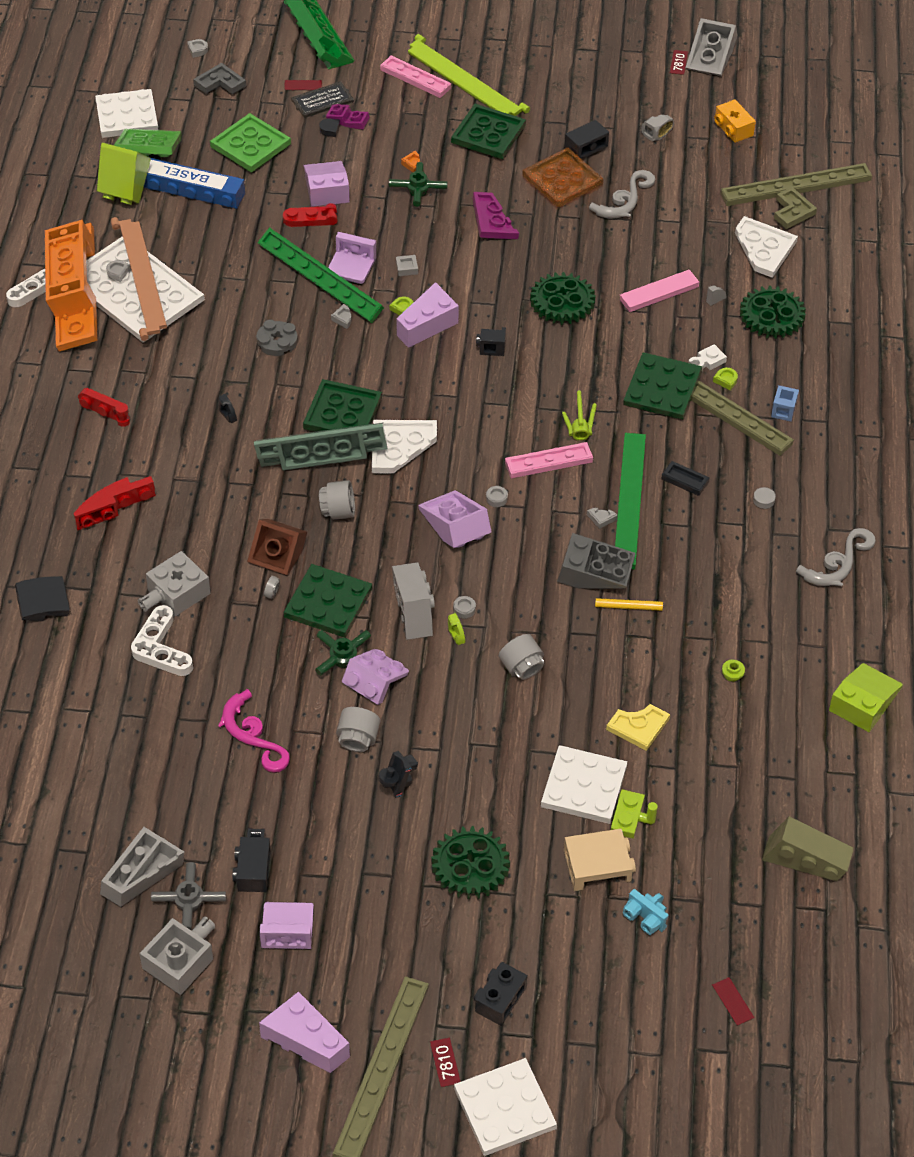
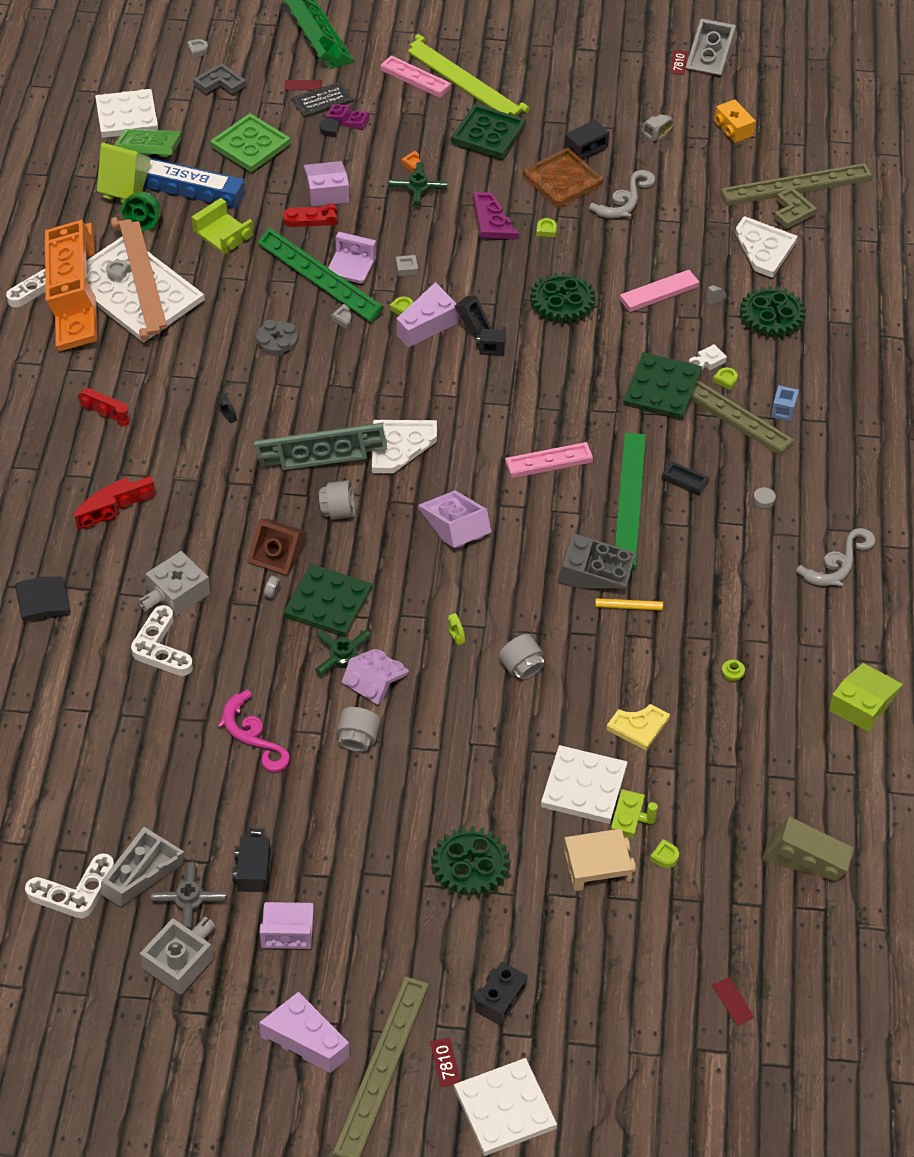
(80, 895): none -> white beam
(142, 208): none -> green cylinder
(220, 228): none -> lime panel
(341, 406): dark green plate -> none
(397, 774): black hips -> none
(414, 599): light grey wedge -> none
(464, 607): light grey tile -> none
(465, 314): none -> black slope
(496, 496): light grey tile -> none
(546, 228): none -> lime tile
(580, 428): lime plant -> none
(601, 517): light grey tile -> none
(648, 908): medium azure hips -> none
(665, 855): none -> lime tile

